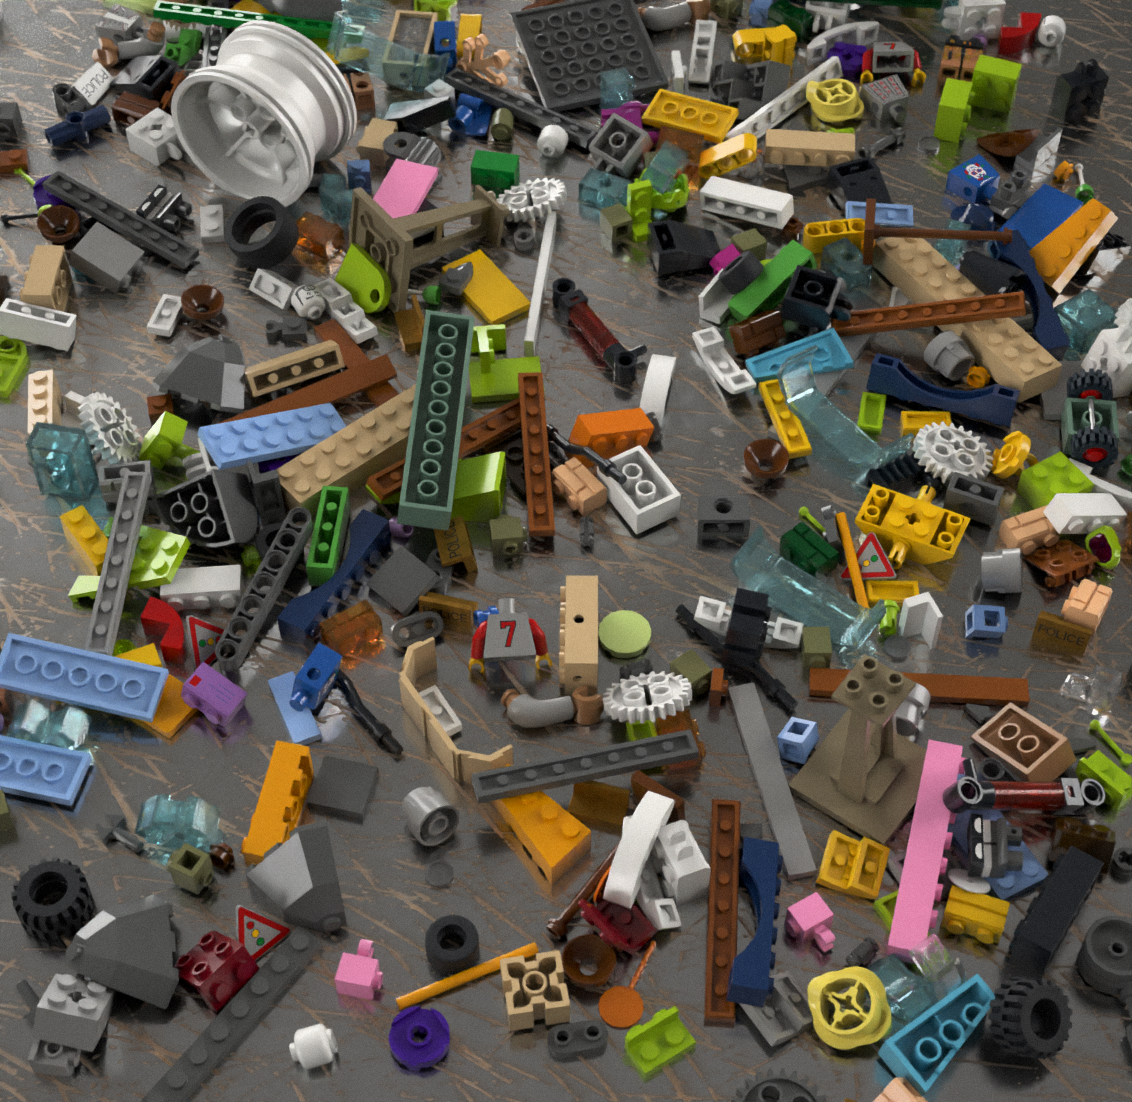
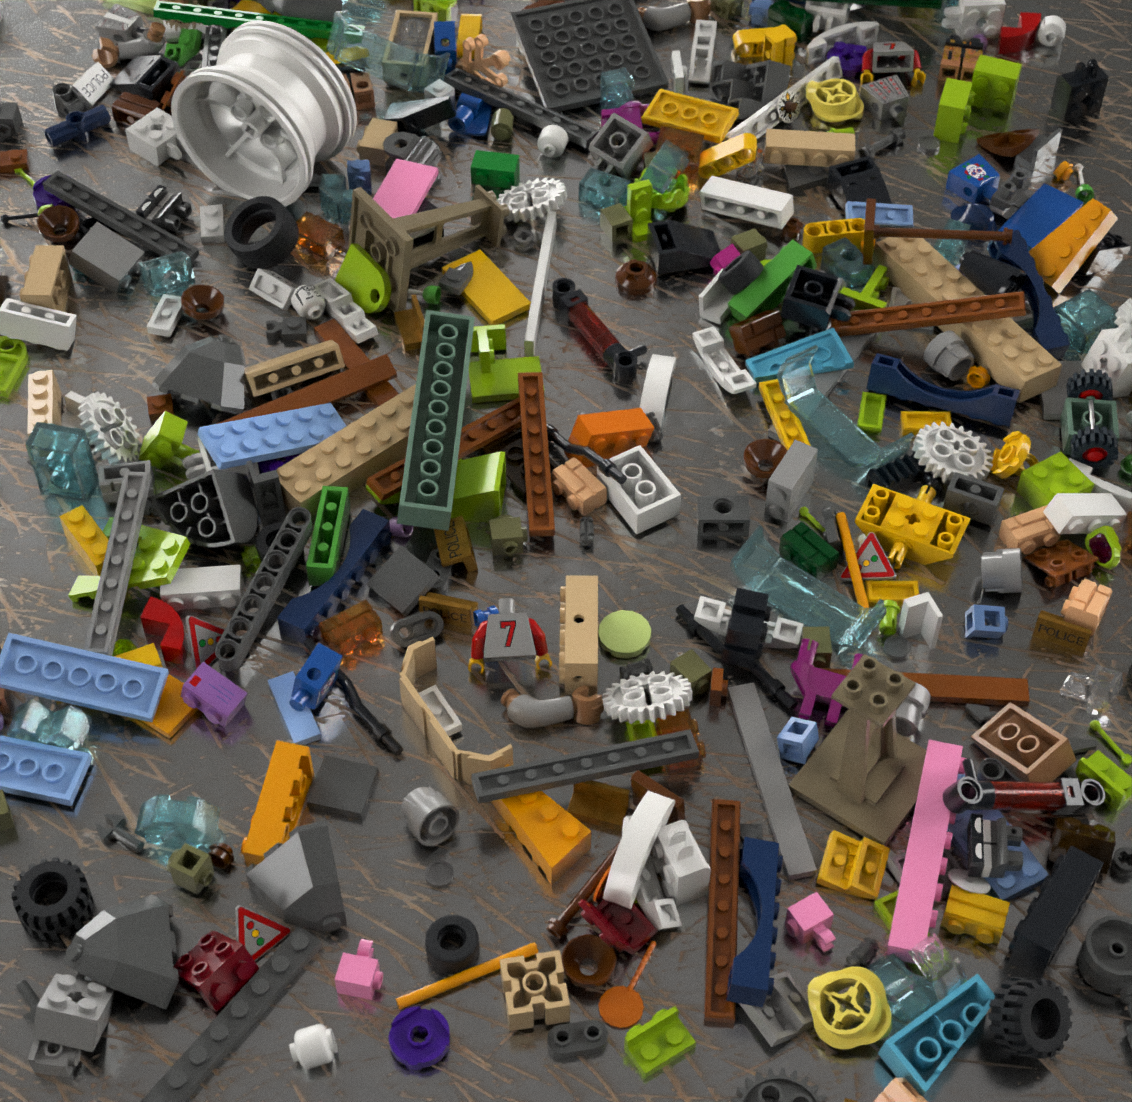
(155, 269): none -> clear light blue brick
(635, 282): none -> reddish brown piece
(788, 106): none -> piece
(791, 481): none -> light grey brick
(816, 683): none -> magenta connector
(870, 294): none -> lime bracket

